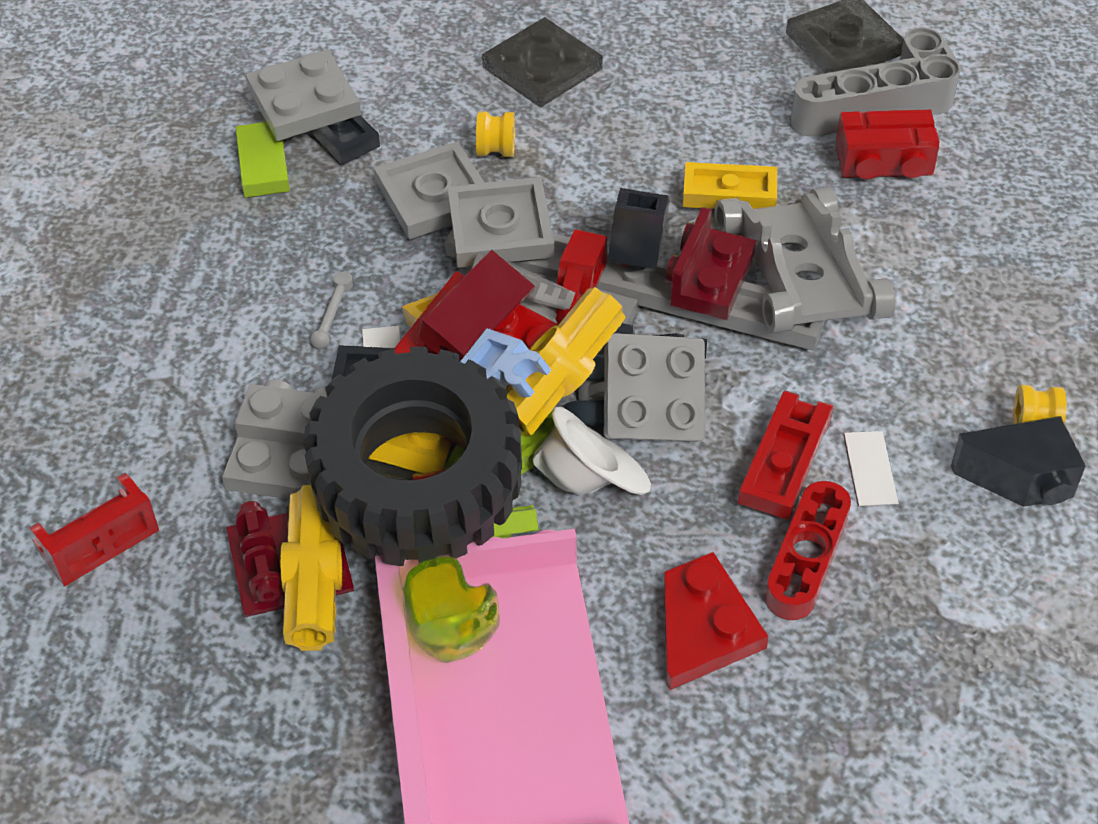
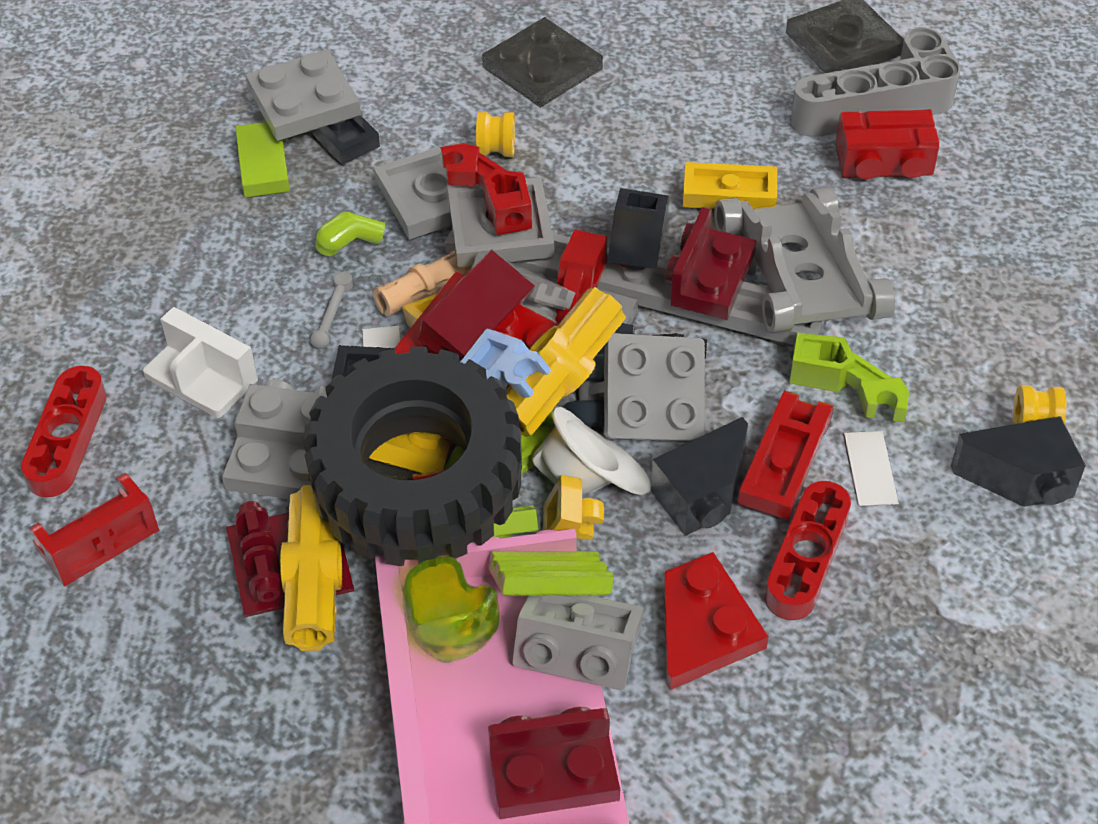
(67, 450): none -> red beam
(201, 364): none -> white panel
(344, 229): none -> lime arm
(416, 284): none -> light nougat pin
(504, 190): none -> red piece
(550, 573): none -> lime tile
(553, 762): none -> dark red bracket
(567, 510): none -> yellow tile
(578, 638): none -> light grey bracket
(701, 477): none -> black slope
(831, 365): none -> lime piece

